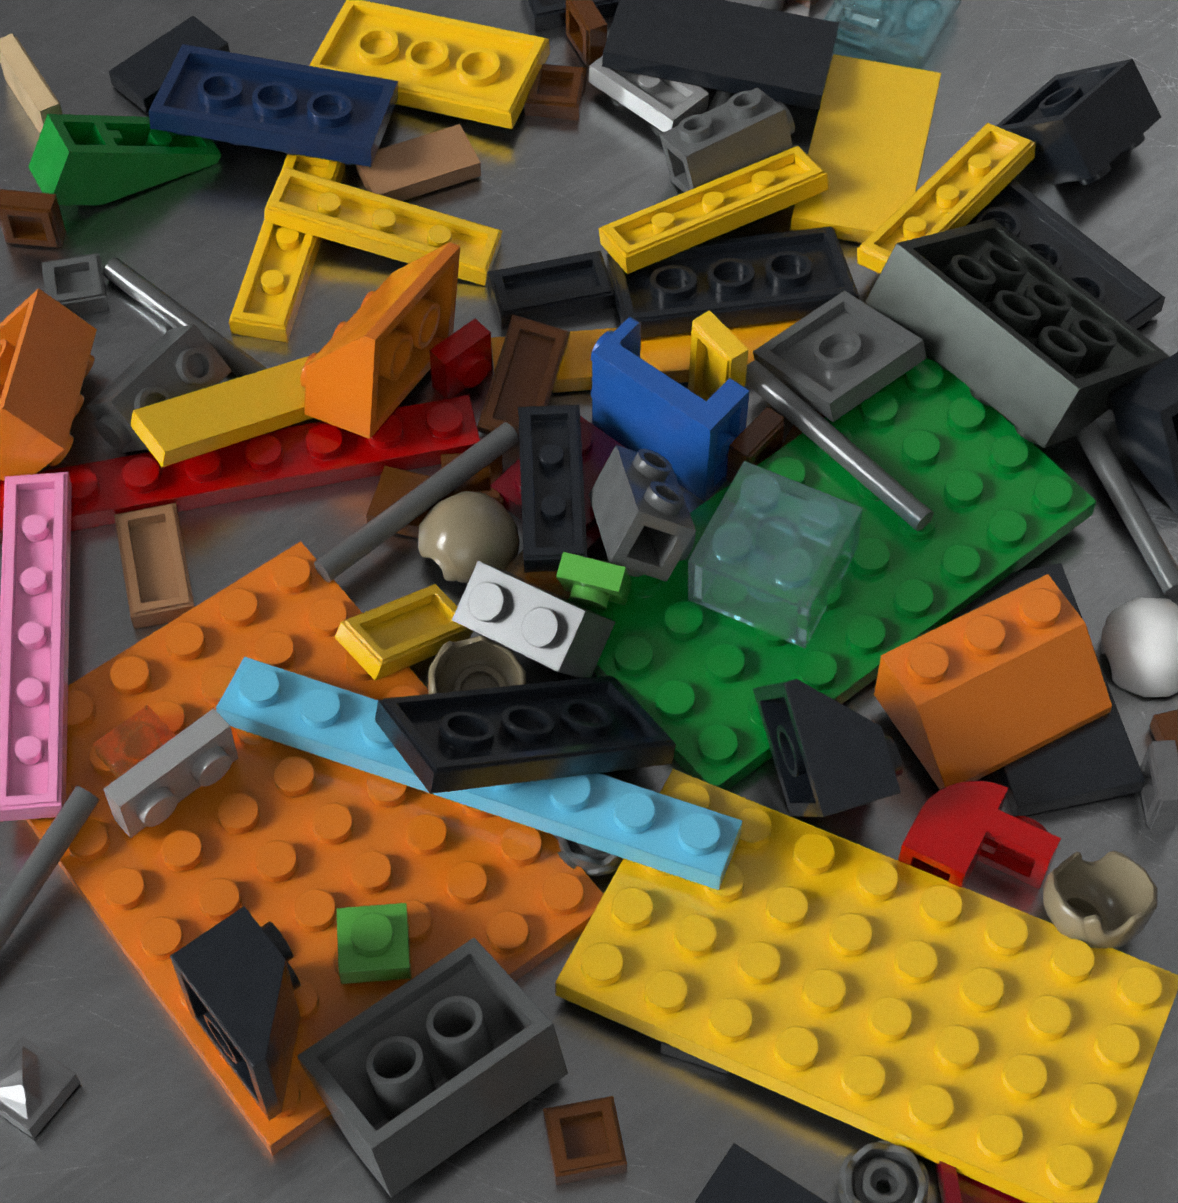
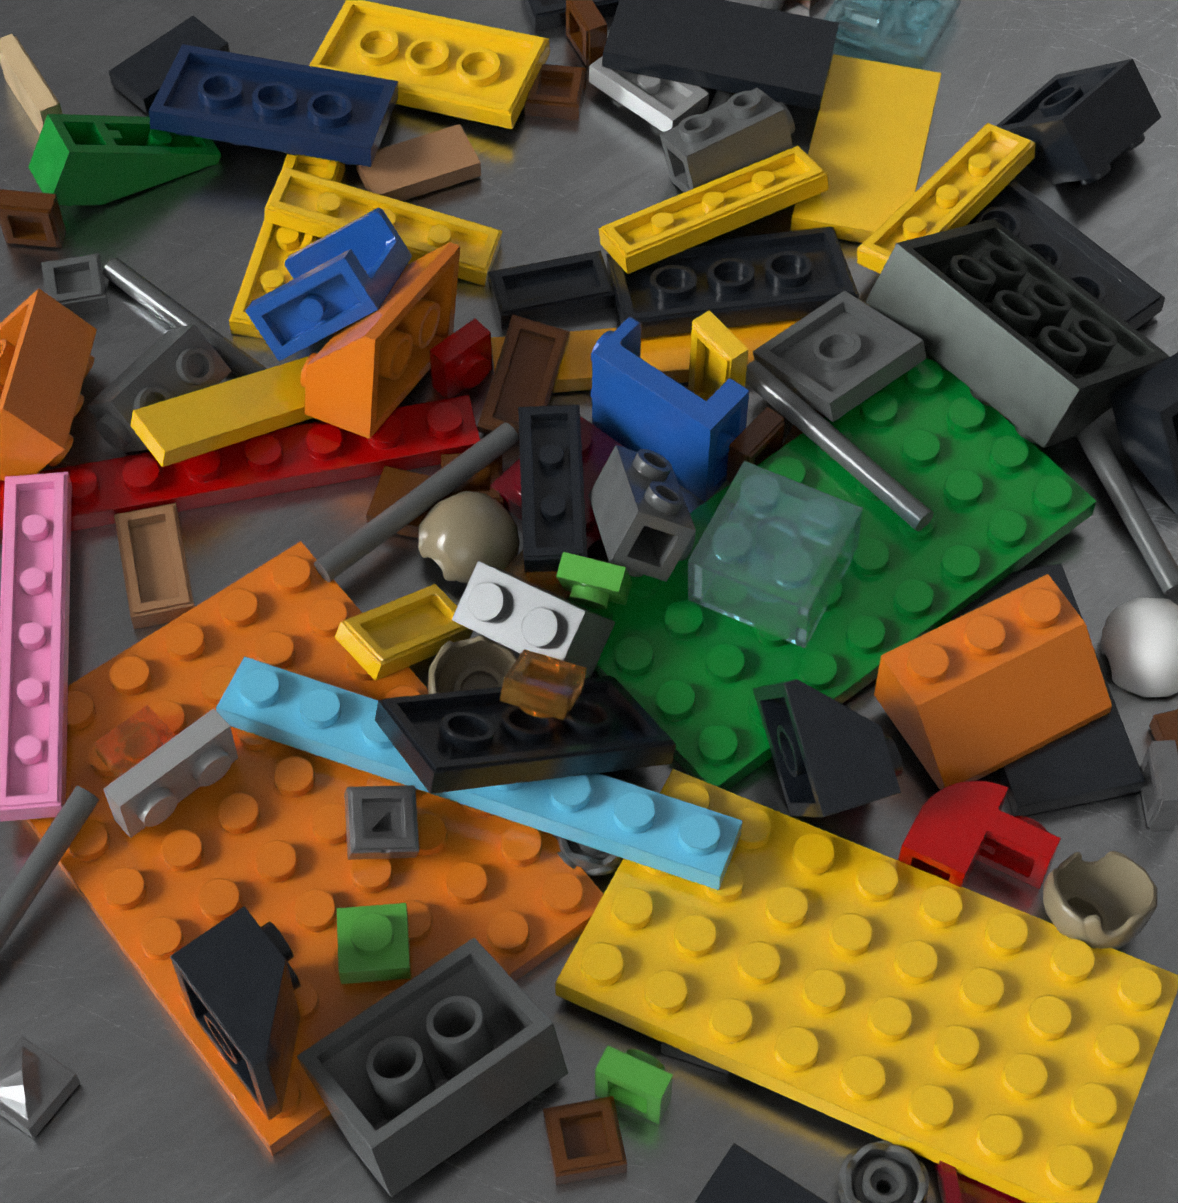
(332, 284): none -> blue panel
(381, 822): none -> flat silver tile
(543, 685): none -> clear orange plate
(635, 1082): none -> bright green plate

